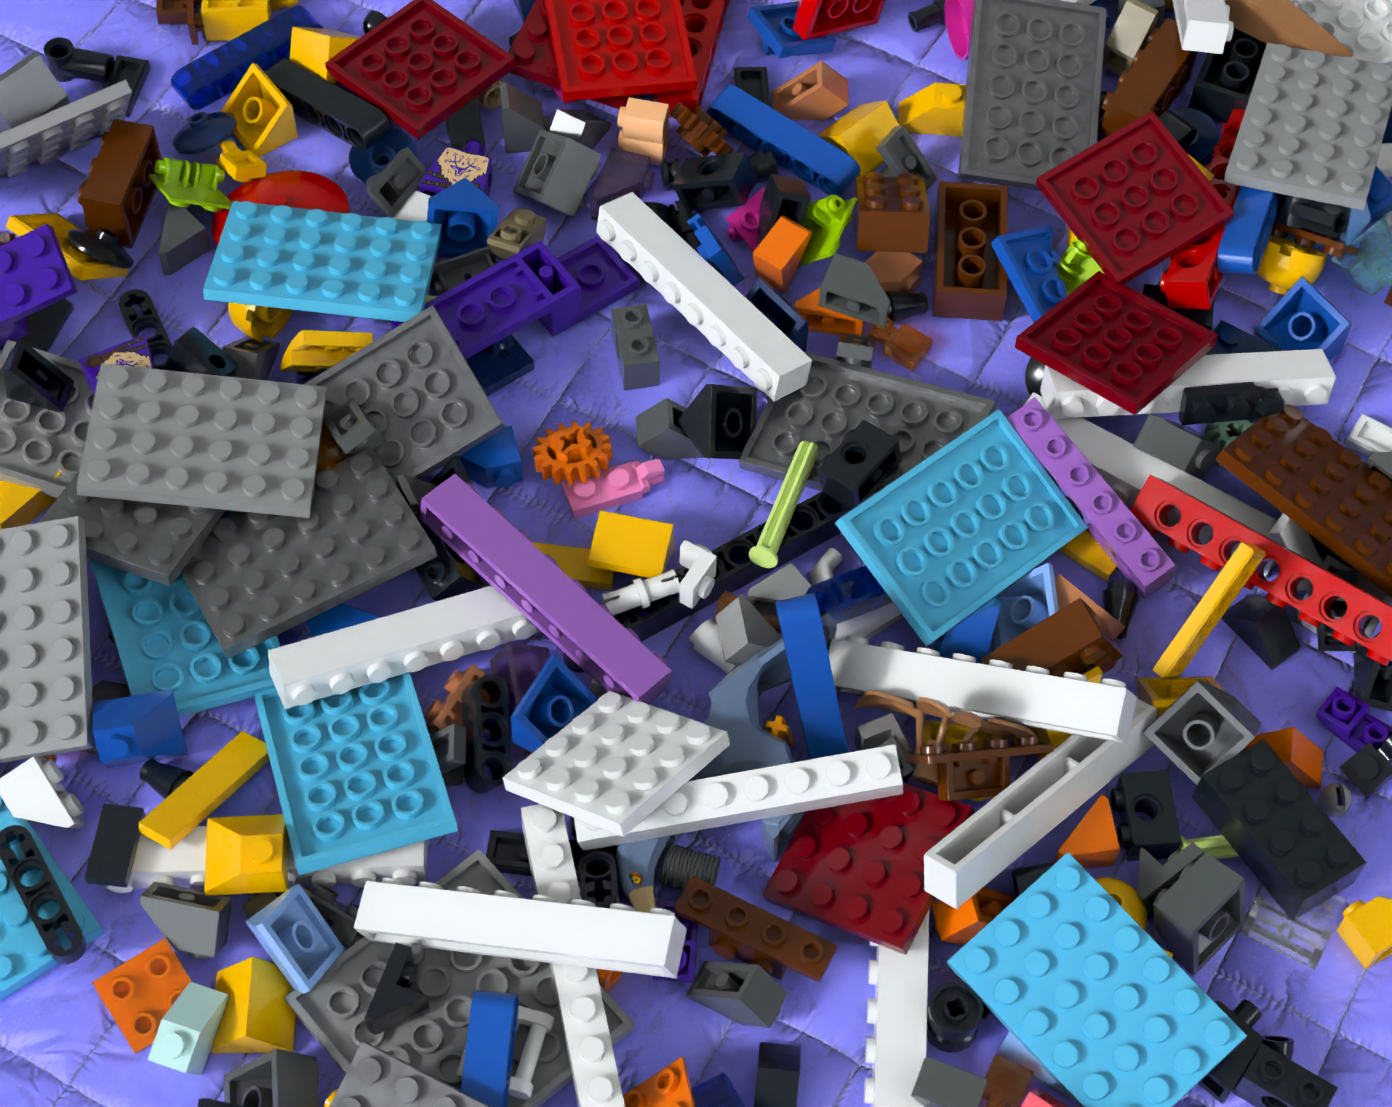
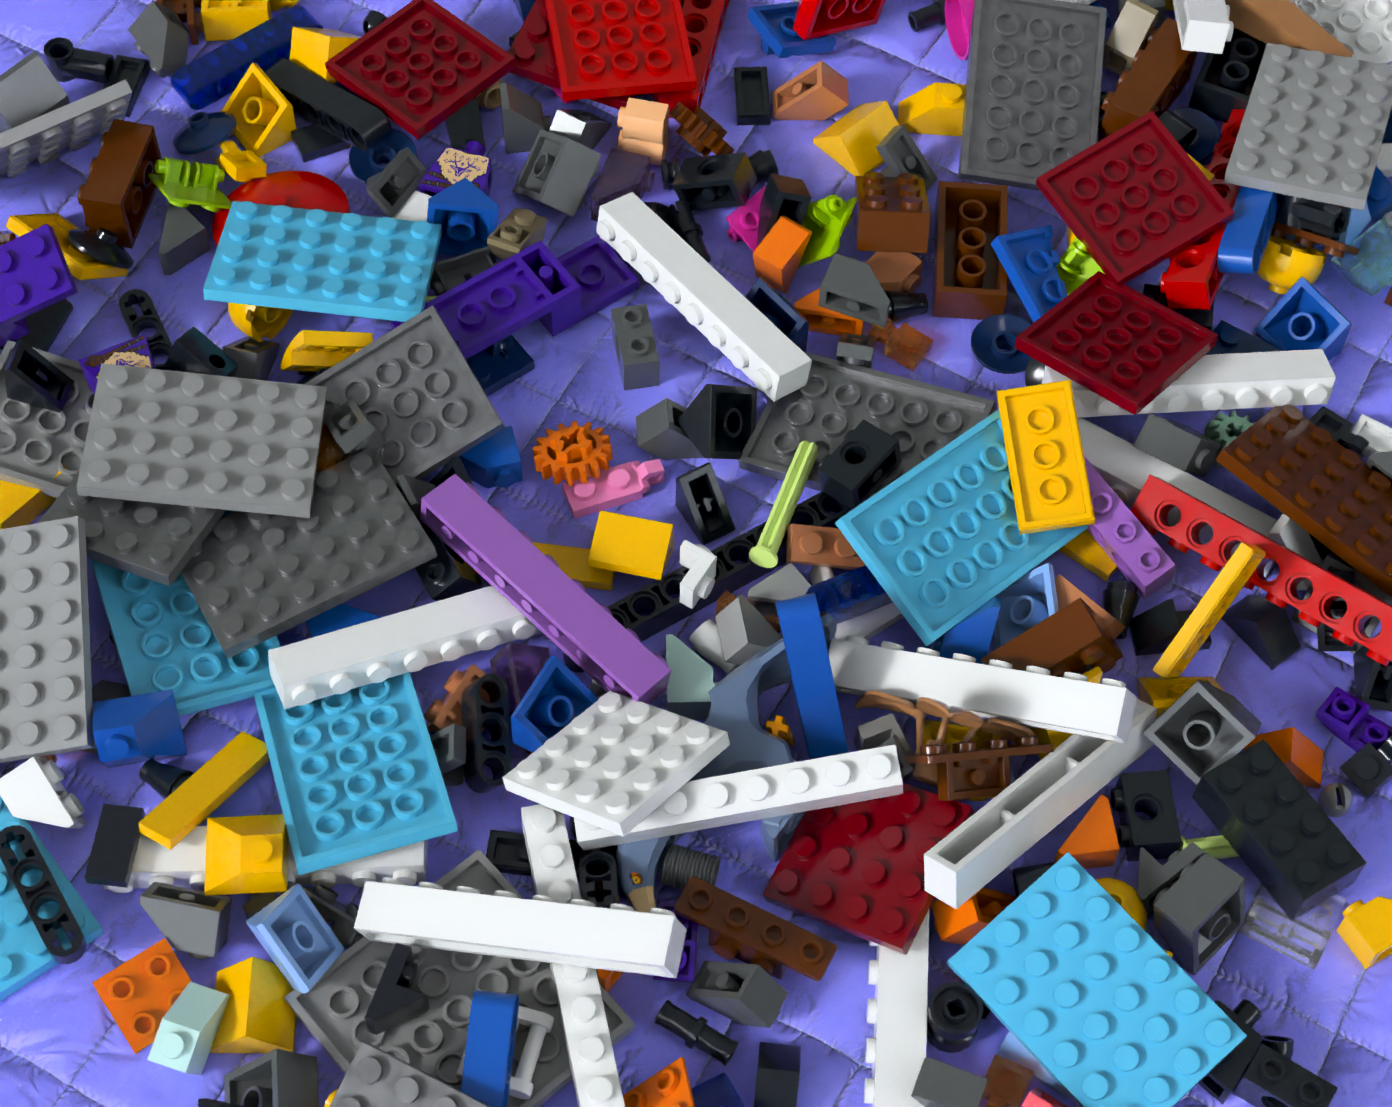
(161, 38): none -> dark grey slope
(315, 142): none -> black tile
(641, 592): white pin -> none
(688, 682): none -> light aqua slope
(696, 1032): none -> black pin
(703, 504): none -> black slope
(713, 250): blue plate -> none
(789, 142): blue beam -> none
(820, 547): none -> nougat plate
(1000, 333): none -> dark blue dish
(1045, 457): none -> yellow tile
(1157, 628): none -> black slope
(1228, 403): black hinge -> none
(1340, 430): none -> black plate

